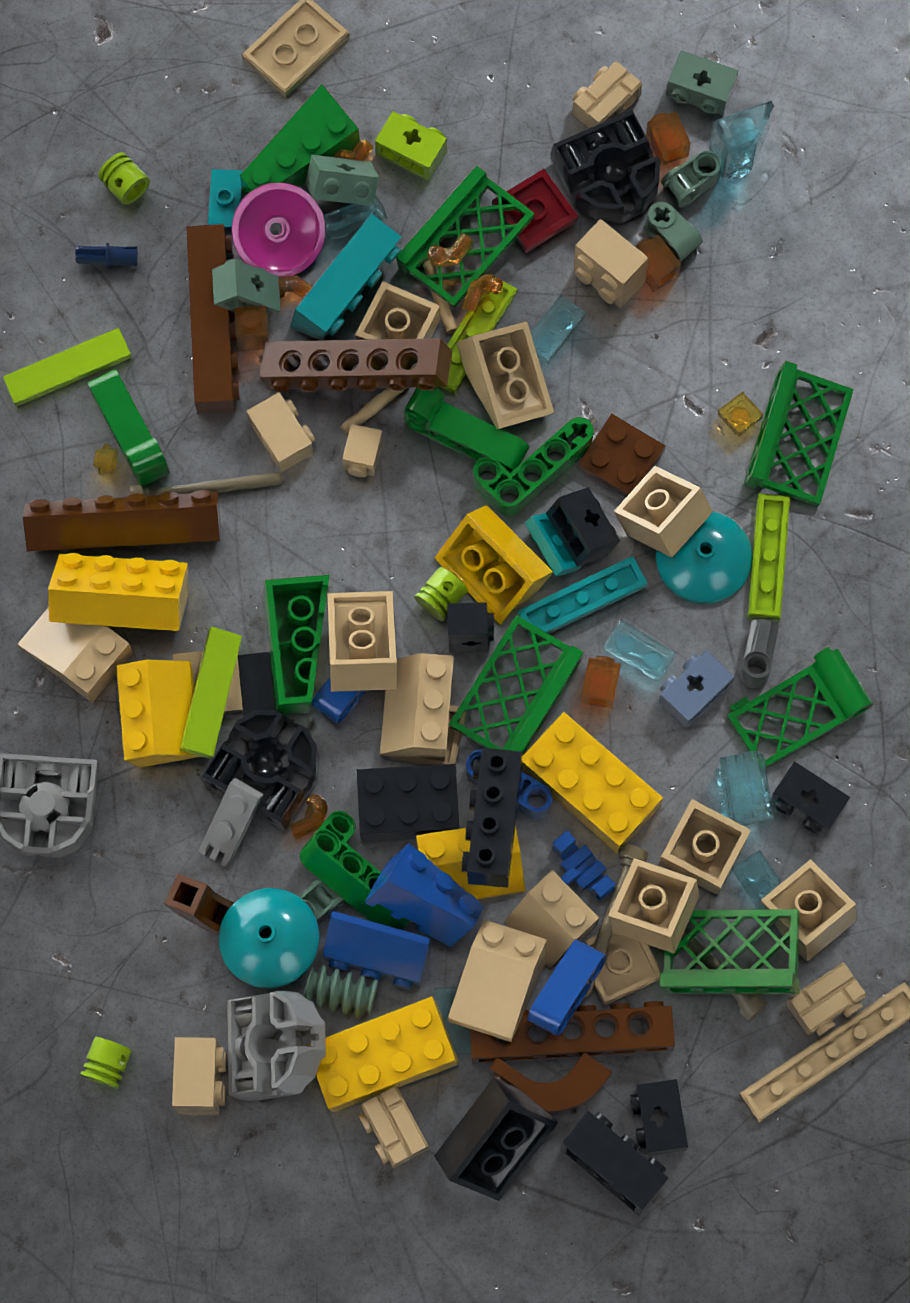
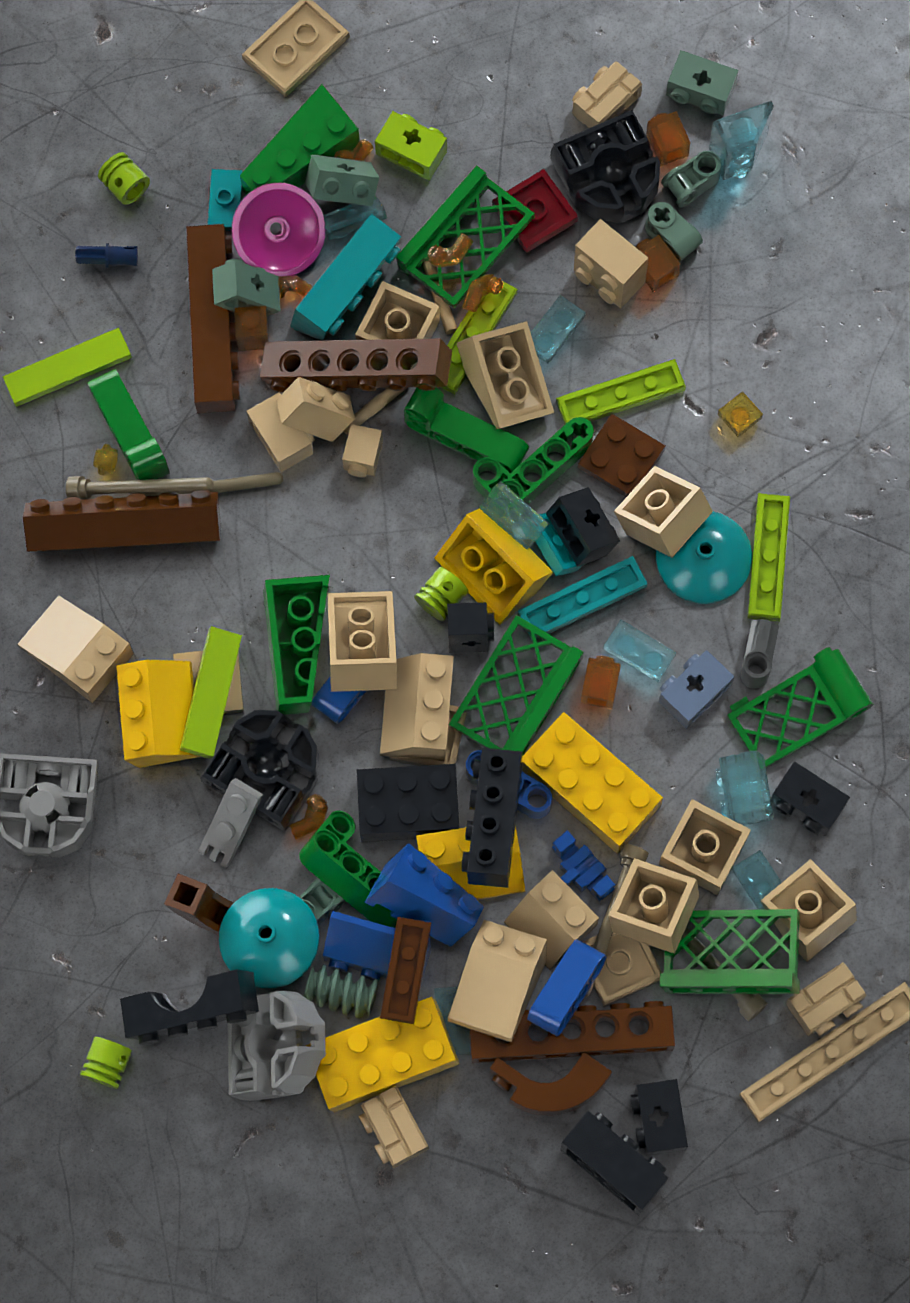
(83, 488): none -> dark tan piece
(118, 592): yellow brick -> none
(198, 1076): tan brick -> none
(225, 997): none -> black arch
(256, 682): black tile -> none
(315, 409): none -> tan brick
(405, 970): none -> reddish brown tile
(495, 1140): black slope -> none
(513, 515): none -> clear light blue plate
(622, 393): none -> lime tile
(771, 433): green fence -> none

